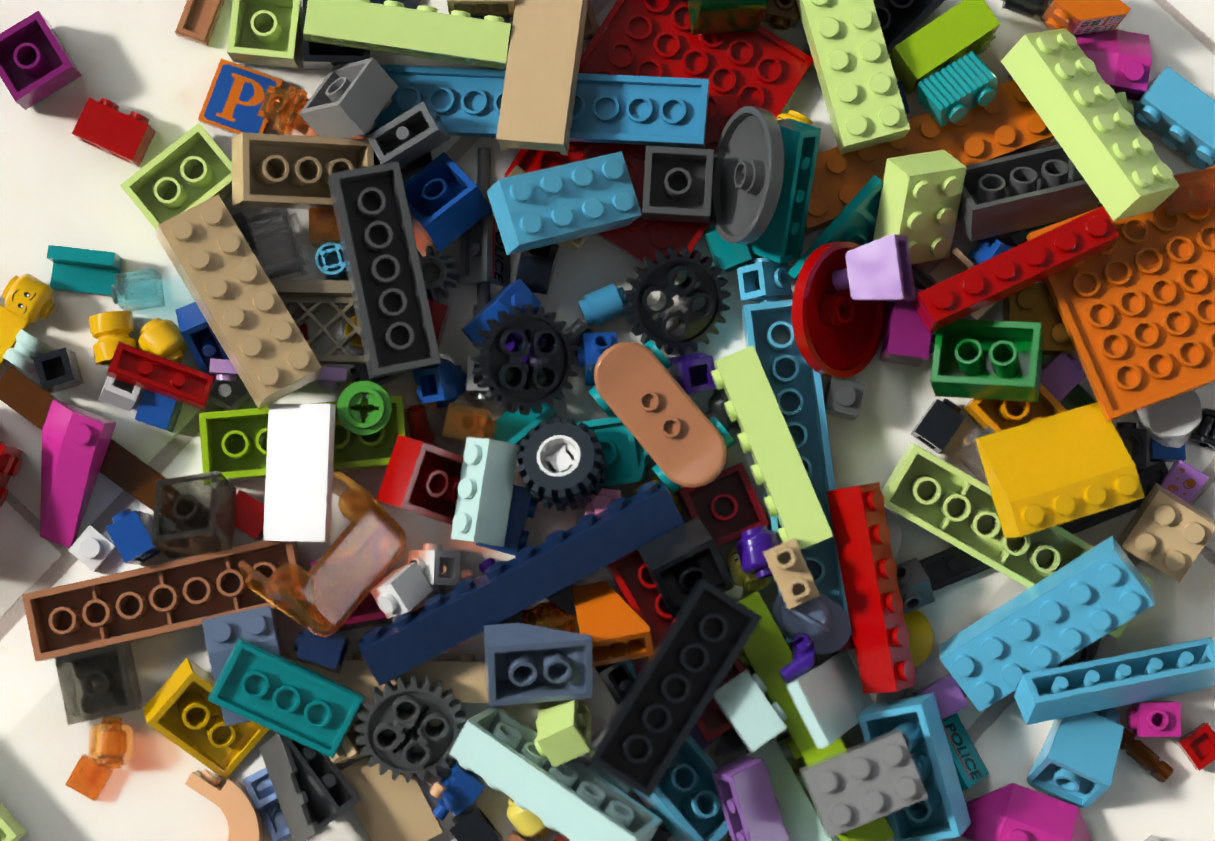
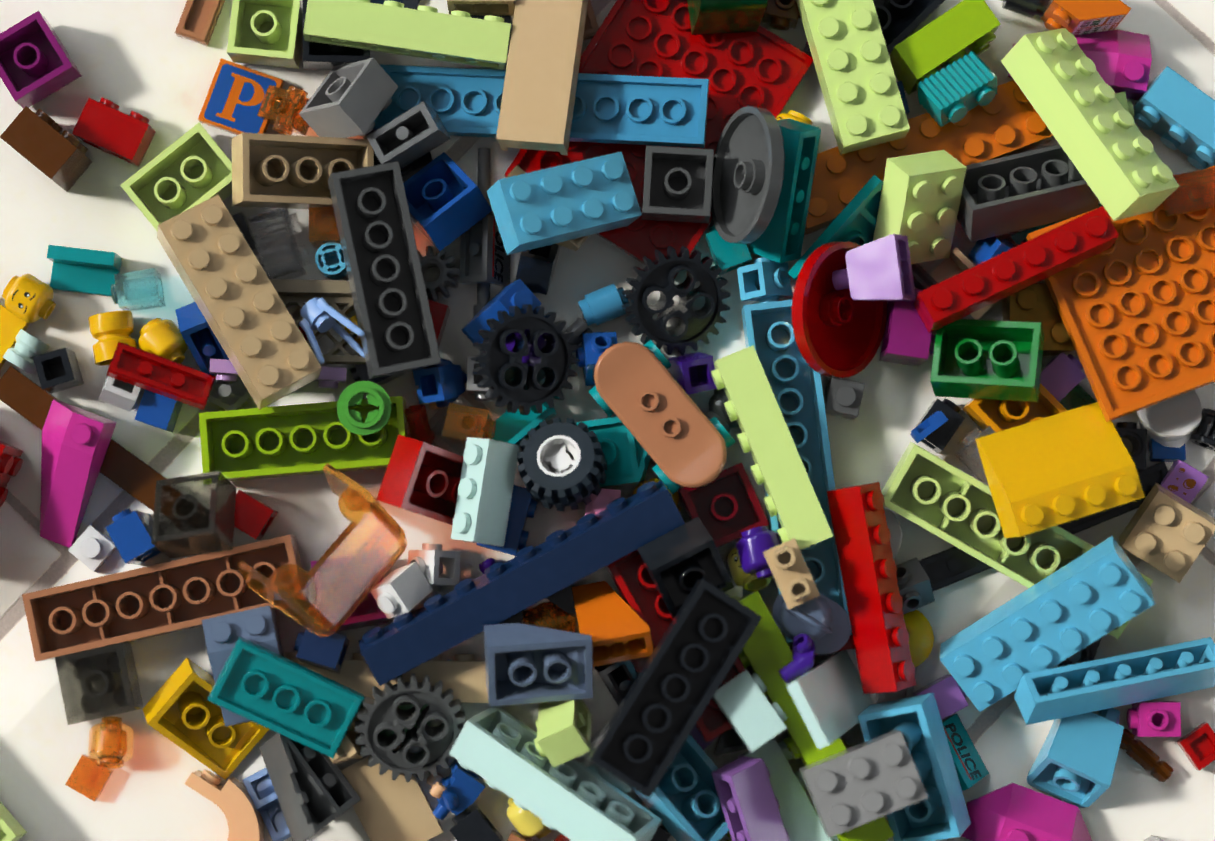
(40, 142): none -> reddish brown brick
(299, 472): white tile -> none
(320, 317): none -> light blue plant
(928, 426): none -> blue tile

